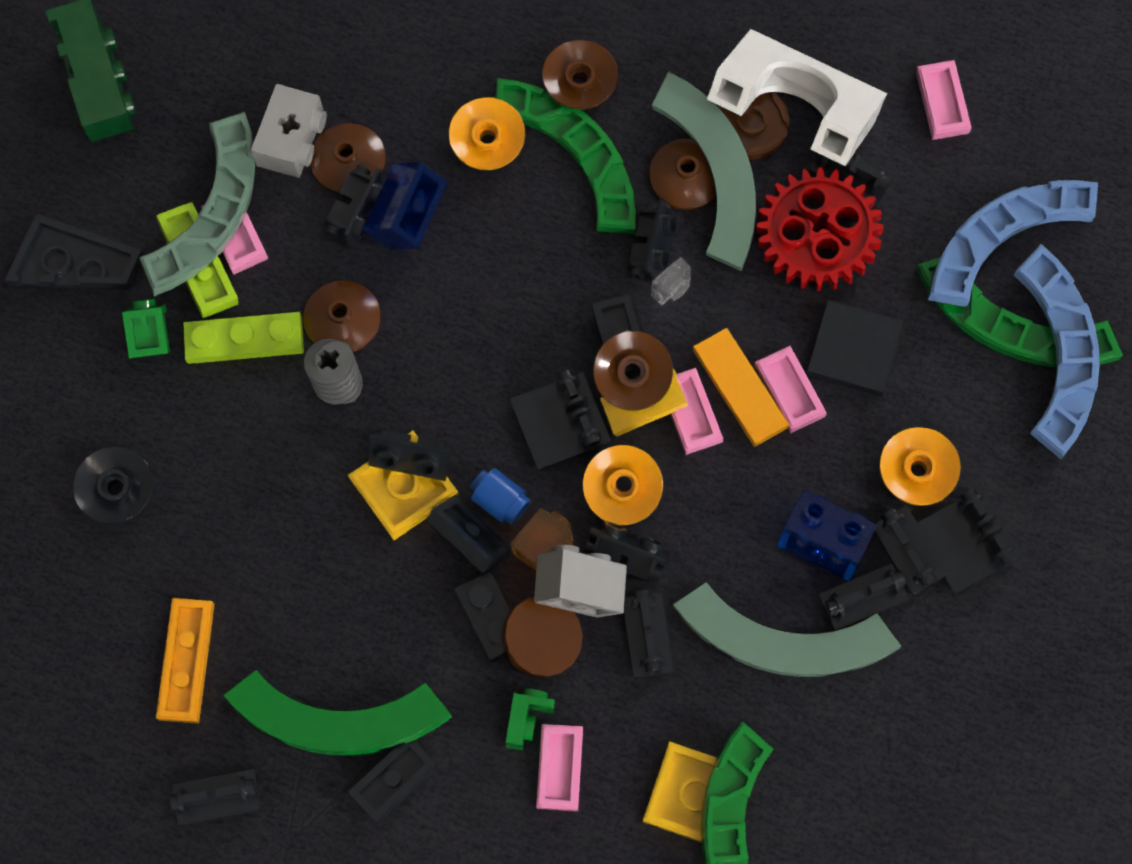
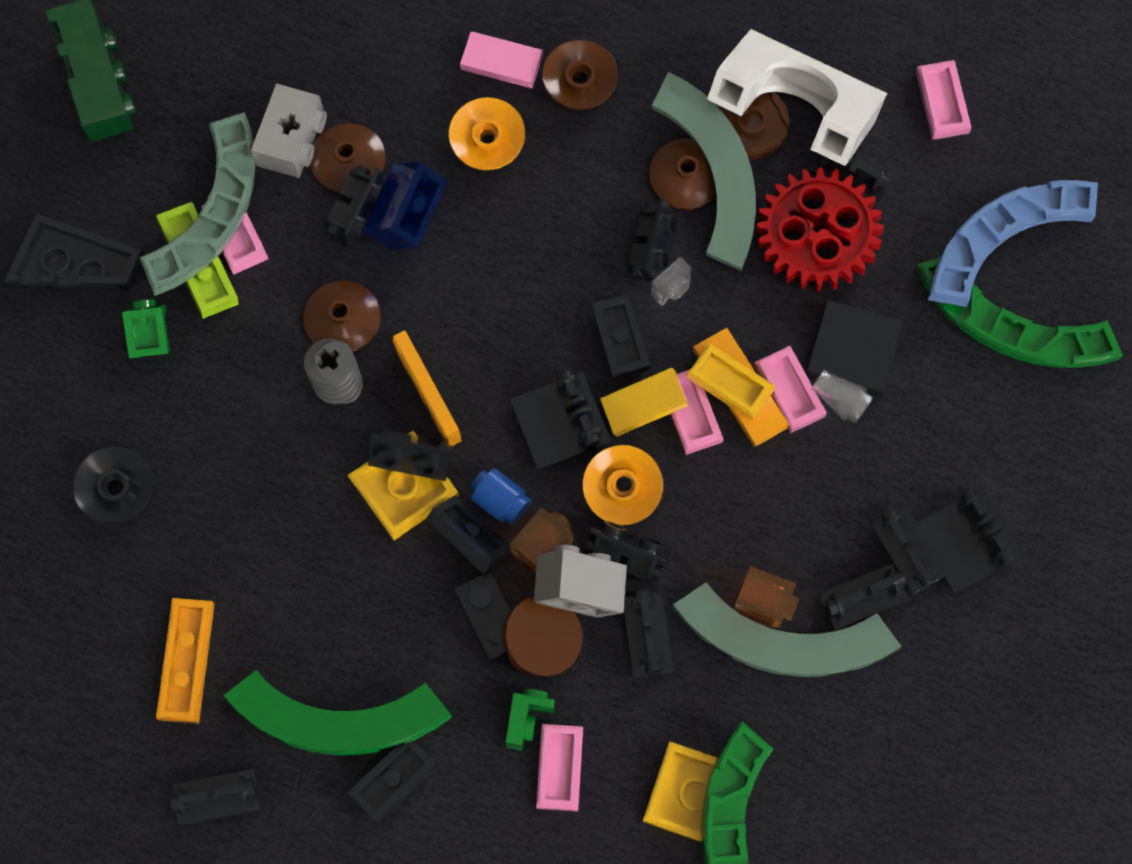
(243, 337): lime plate -> none
(426, 388): none -> light orange tile
(501, 59): none -> bright pink tile
(586, 144): green tile -> none
(654, 370): reddish brown dish -> none
(731, 382): none -> yellow tile
(766, 598): none -> clear orange brick
(826, 535): clear blue brick -> none
(842, 396): none -> clear cone
(922, 448): light orange dish -> none
(1075, 350): medium blue tile -> none

